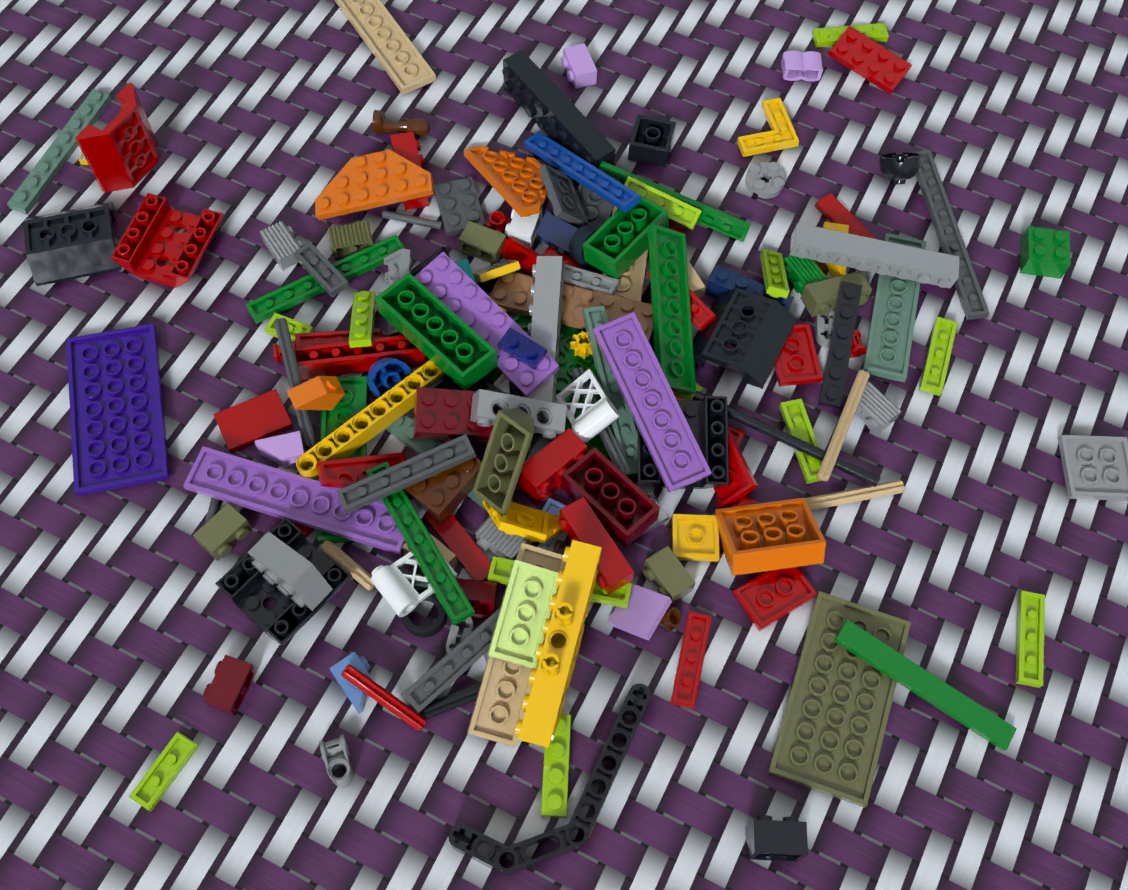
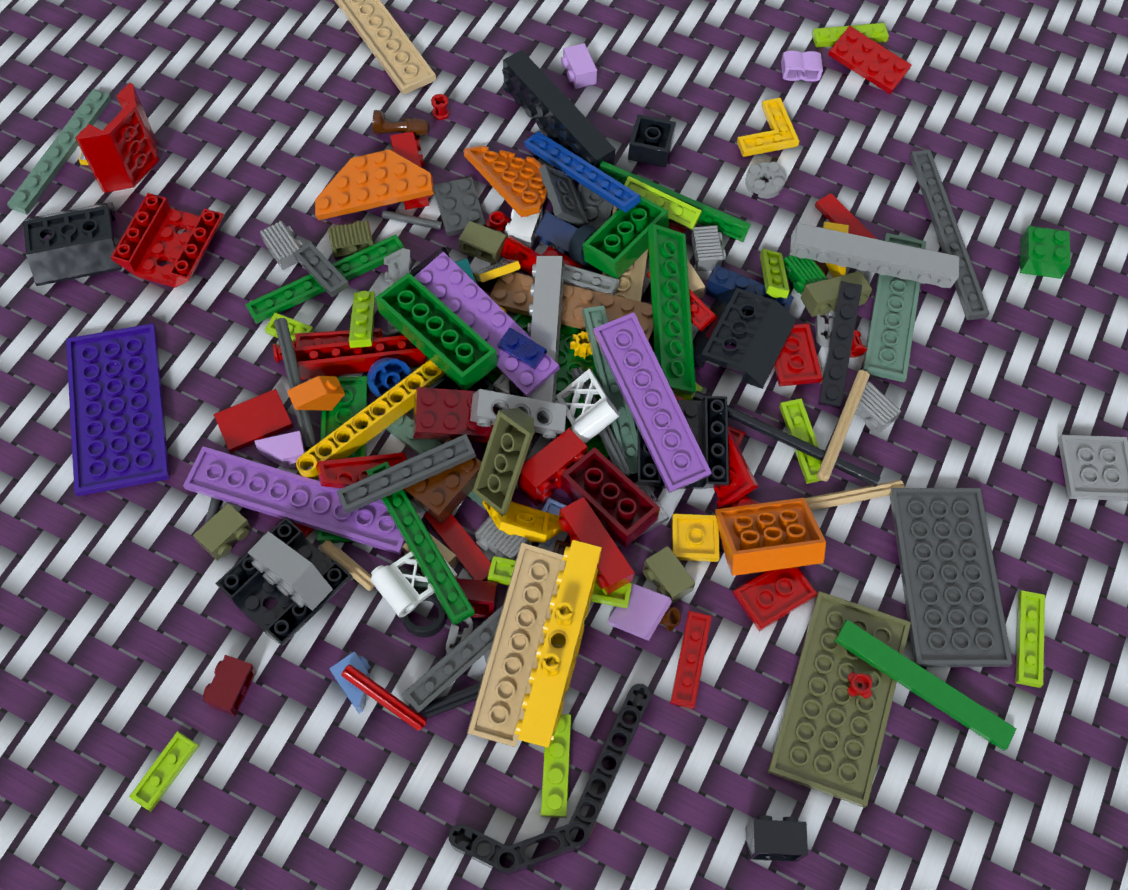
(336, 756): light grey piece -> none
(440, 106): none -> red bush
(523, 614): yellowish green plate -> none
(707, 247): none -> light grey brick
(864, 680): none -> red plate
(899, 166): black cylinder -> none
(938, 356): lime plate -> none
(949, 578): none -> dark grey plate

